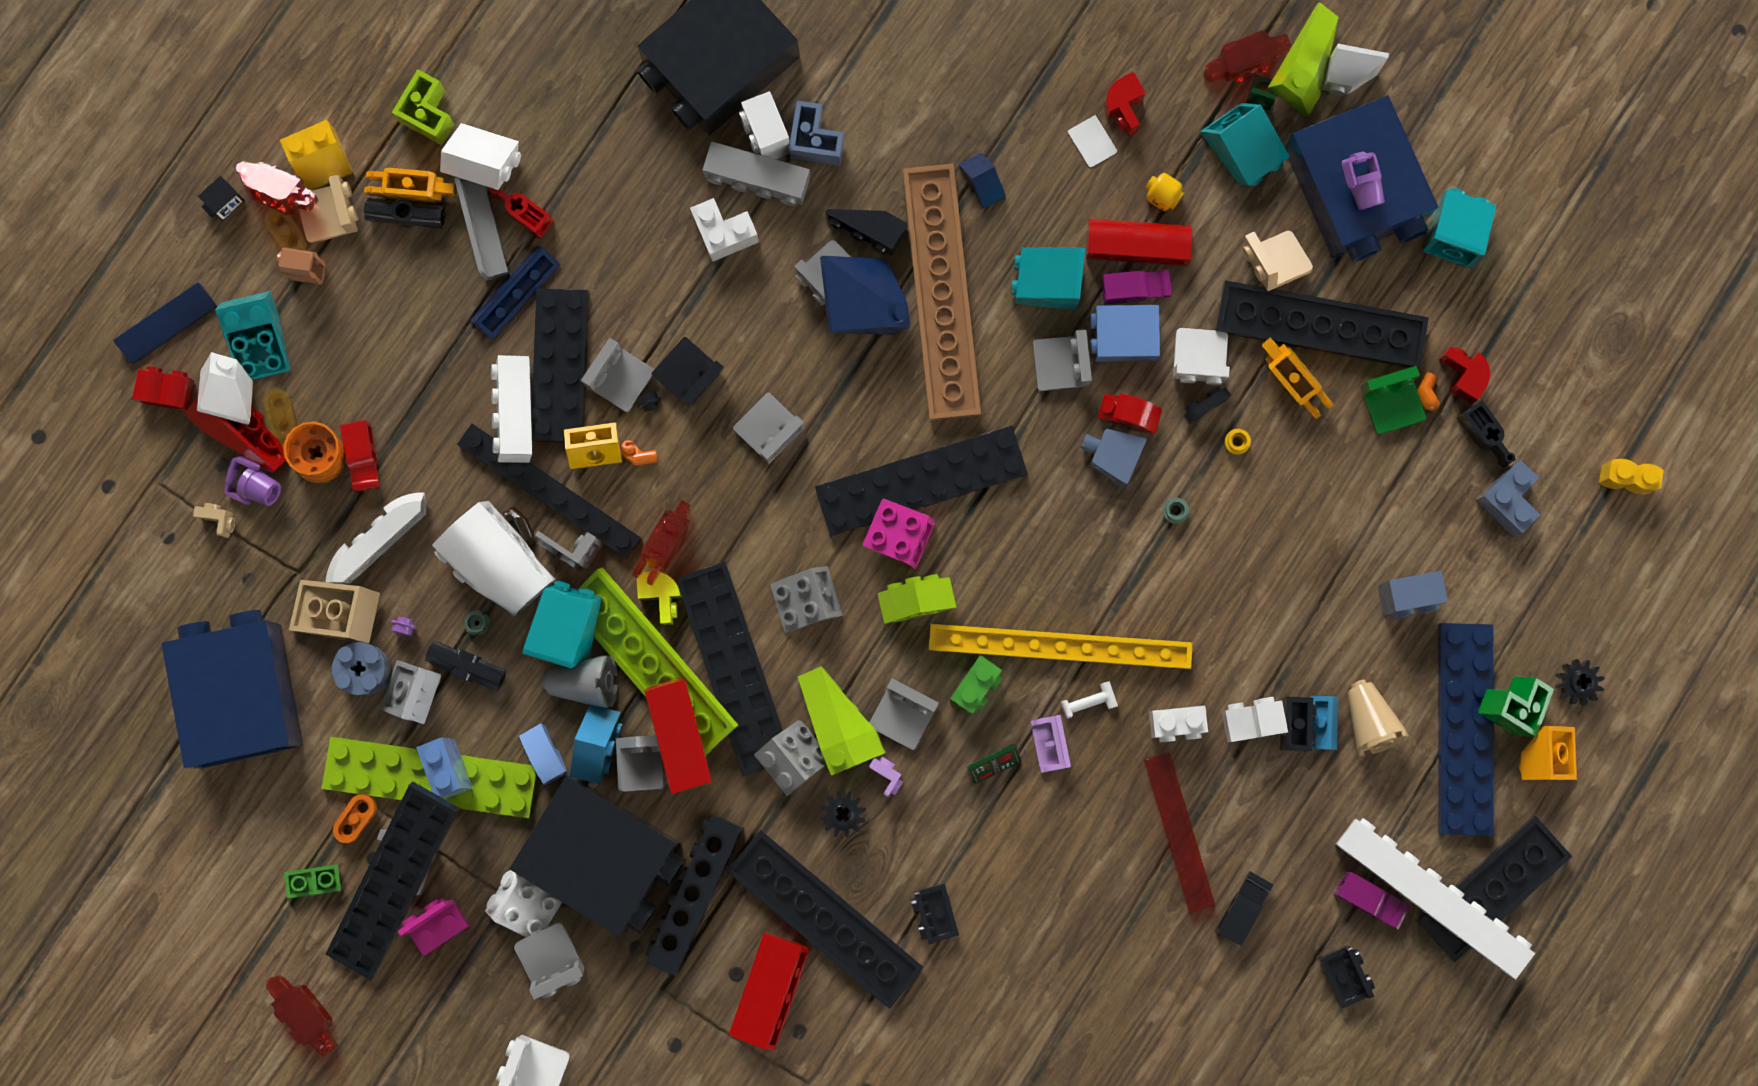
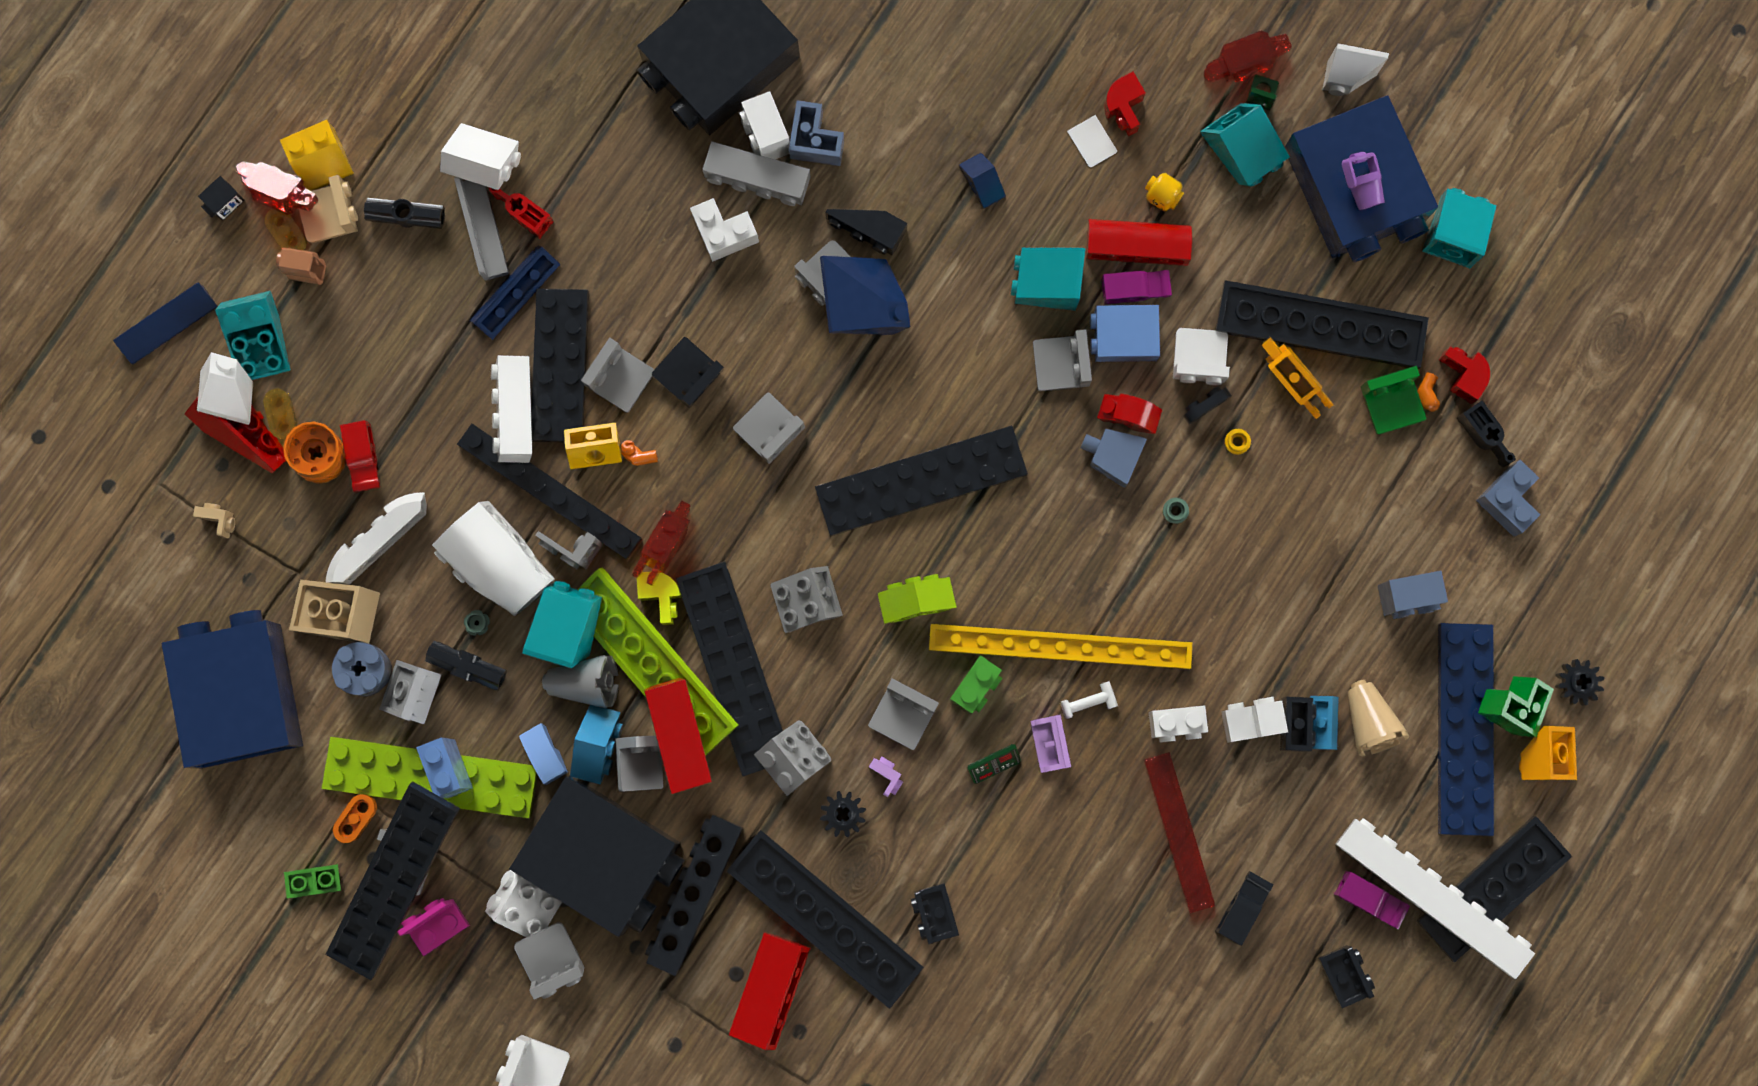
(163, 389): red brick -> none
(252, 484): medium lavender piece -> none
(302, 1014): clear red hinge -> none
(403, 626): medium lavender plate -> none
(410, 185): light orange hinge -> none
(419, 111): lime brick -> none
(521, 522): dark brown arm -> none
(649, 401): black plate -> none
(840, 728): lime wedge -> none
(899, 533): dark pink bracket -> none
(941, 292): medium nougat plate -> none
(1276, 259): tan bracket -> none
(1305, 66): lime wedge -> none
(1629, 475): yellow brick -> none

